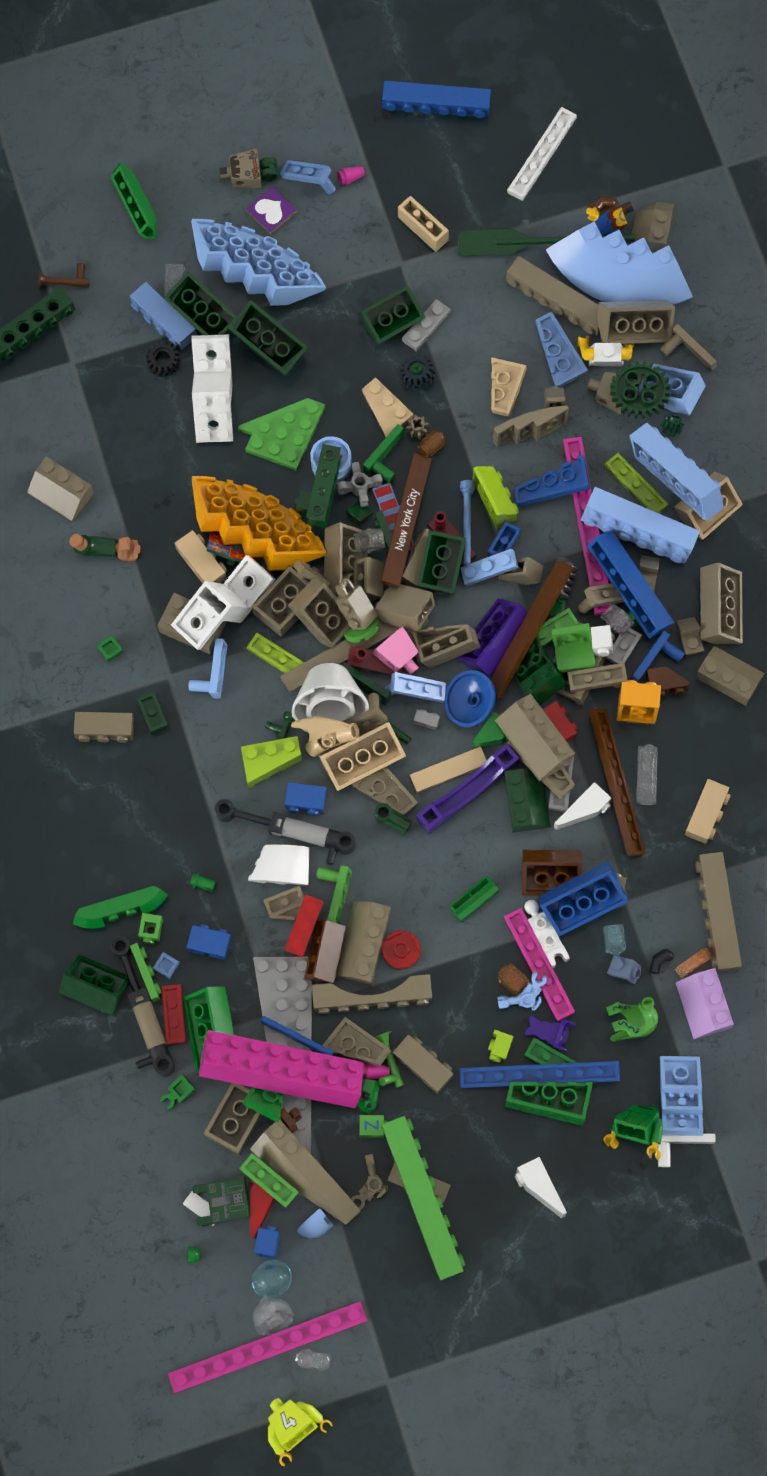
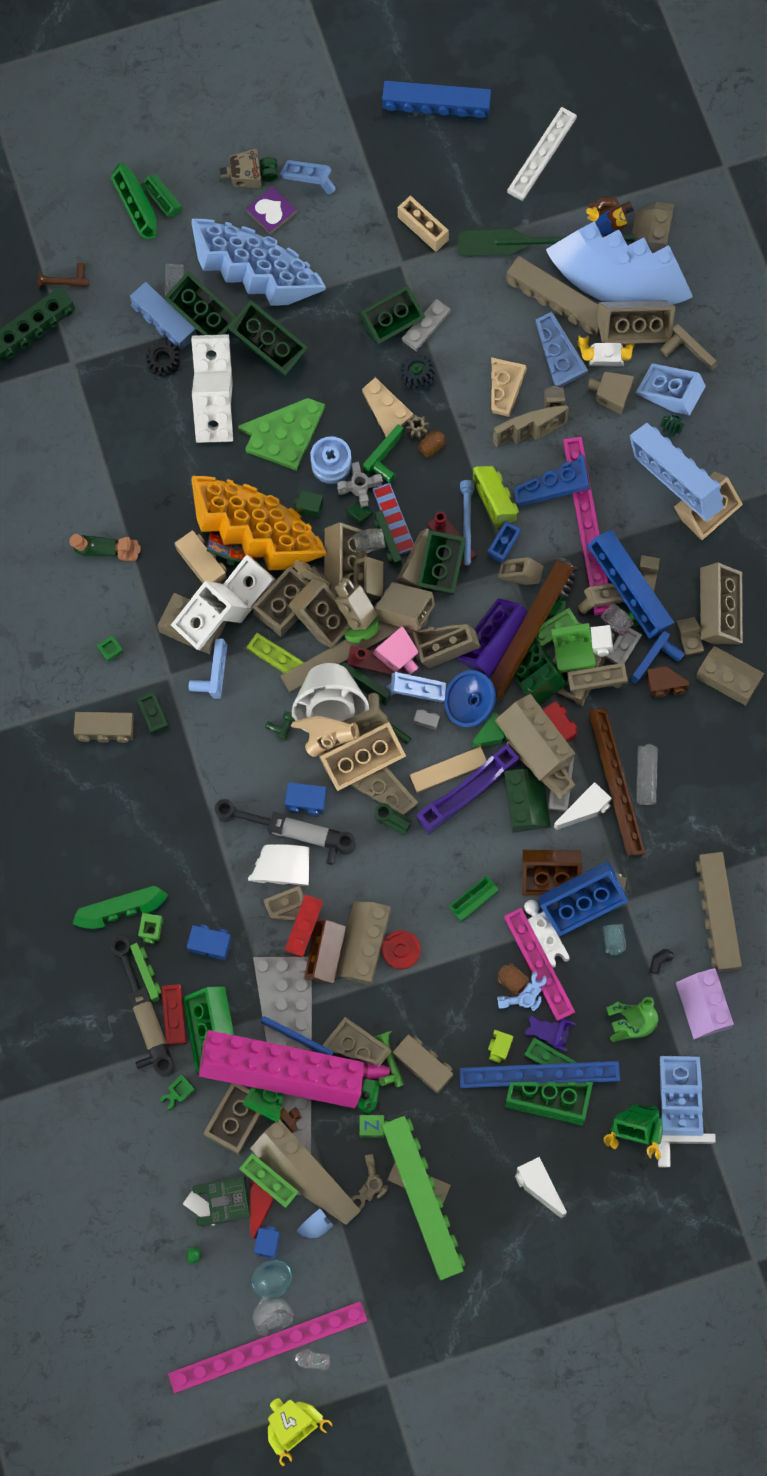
(60, 489): dark tan slope -> none
(94, 984): dark green slope -> none
(162, 196): none -> green piece
(166, 965): medium blue tile -> none
(202, 882): green pin -> none
(269, 758): lime wedge -> none
(324, 486): dark green fence -> none
(330, 997): dark tan arch -> none
(343, 879): bright green piece -> none
(350, 174): dark pink cone -> none
(405, 520): reddish brown tile -> none
(489, 567): light blue plate -> none
(624, 969): sand blue bracket -> none
(635, 484): lime tile -> none
(638, 702): light orange brick -> none
(640, 525): light blue brick -> none
(657, 392): dark green gear -> none
(694, 963): clear orange piece -> none
(708, 811): tan brick -> none

